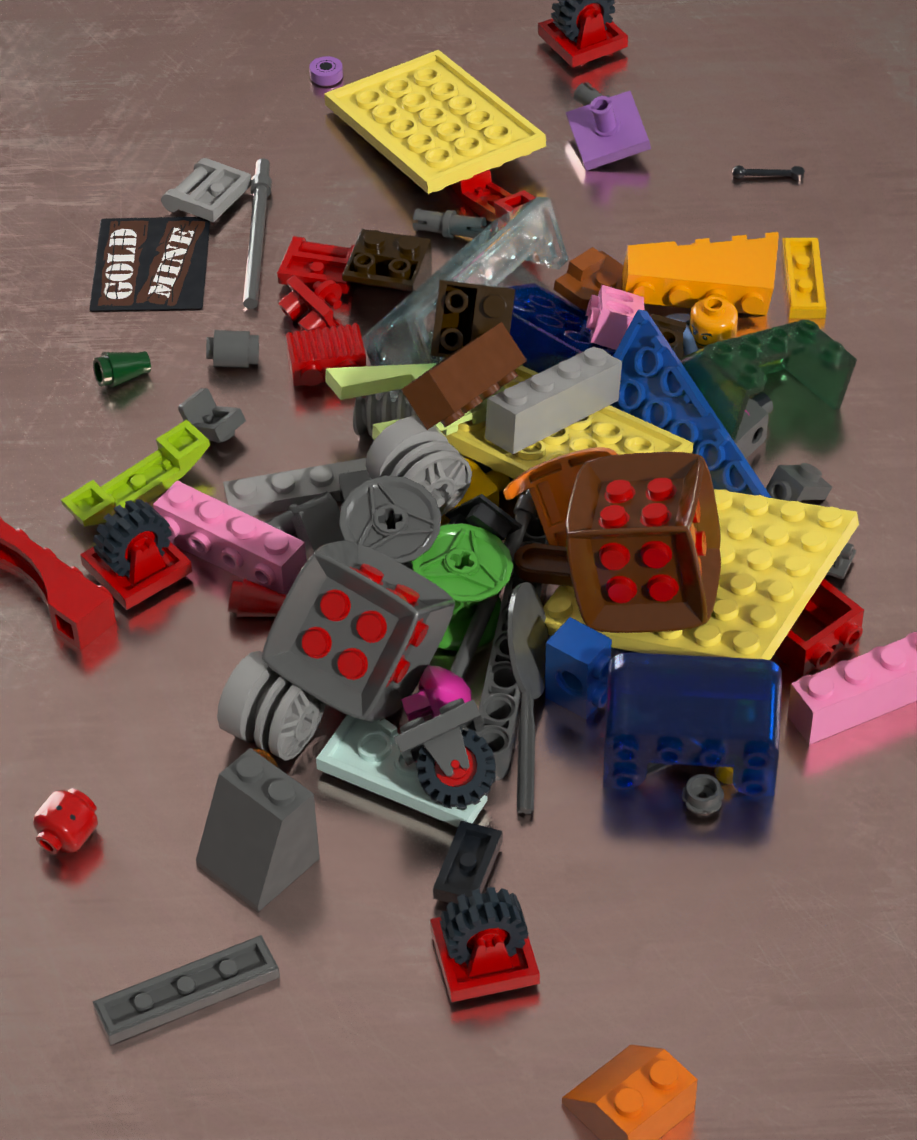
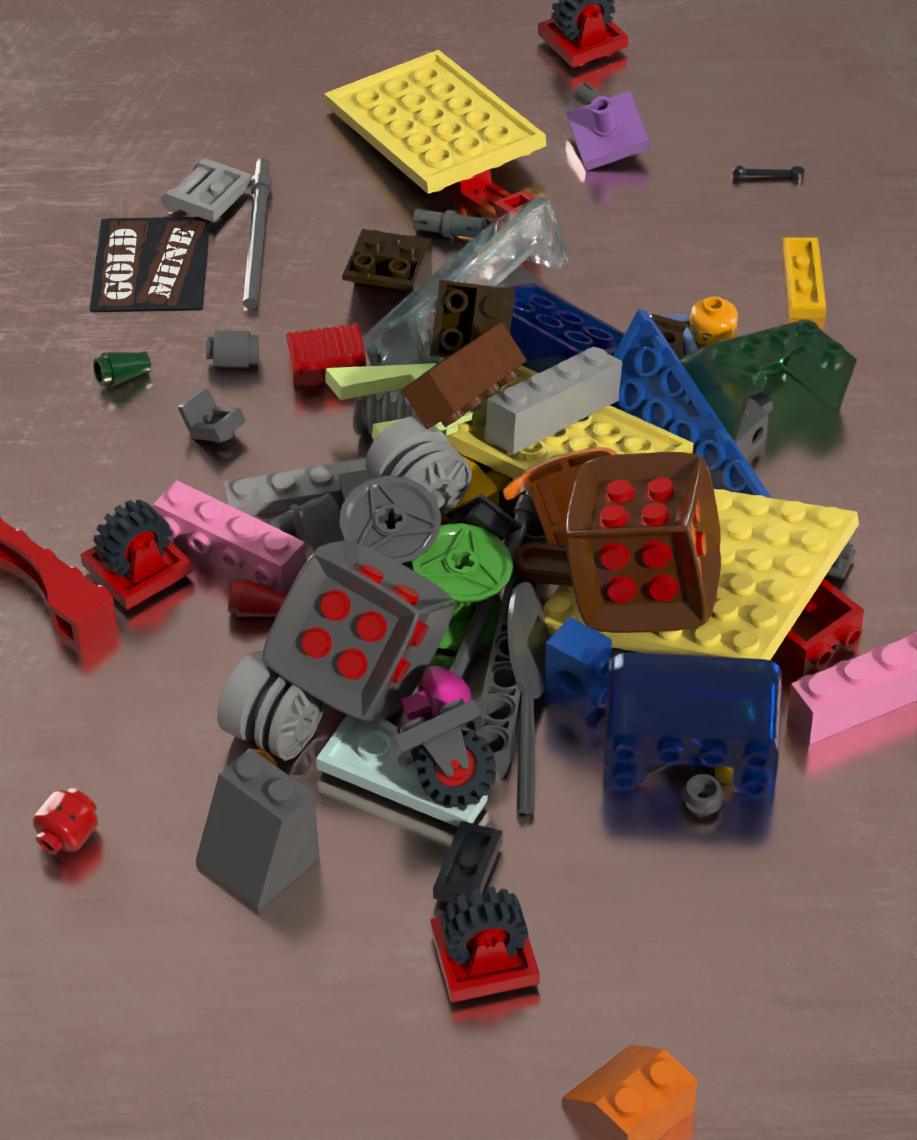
(145, 480): lime slope -> none
(185, 989): dark grey tile -> none
(314, 263): red plate -> none
(316, 303): red hips -> none
(326, 70): medium lavender tile -> none
(586, 276): dark orange plate -> none
(611, 315): bright pink brick -> none
(688, 273): light orange wedge -> none
(798, 483): dark grey bracket -> none

